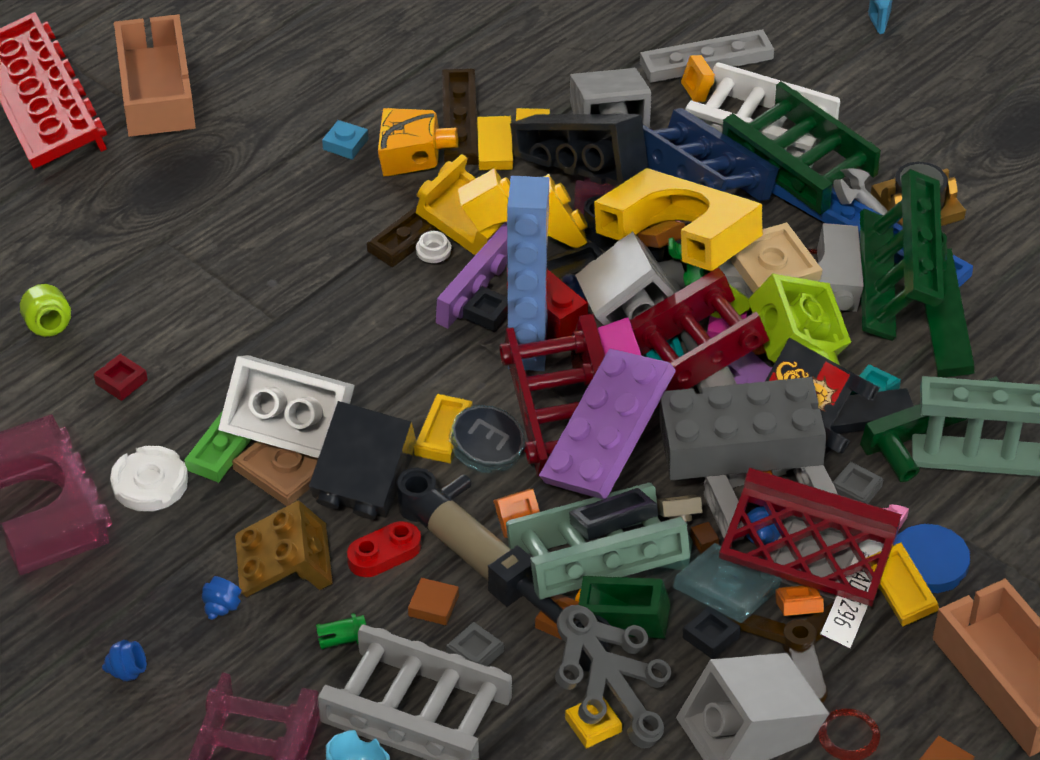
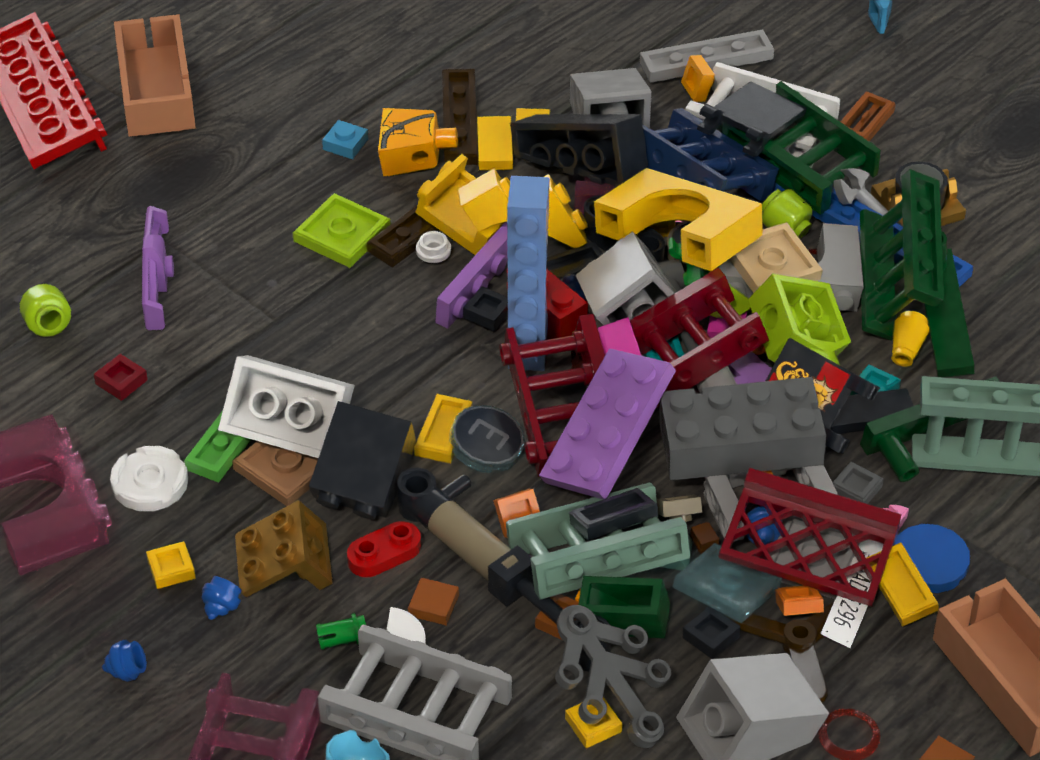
(155, 267): none -> medium lavender plate
(170, 565): none -> yellow tile
(340, 230): none -> lime tile
(405, 625): none -> white tile
(476, 645): dark grey tile -> none
(659, 235): dark orange tile -> none
(754, 111): none -> black flag
(789, 208): none -> lime head
(879, 120): none -> dark orange tile
(908, 337): none -> yellow cone

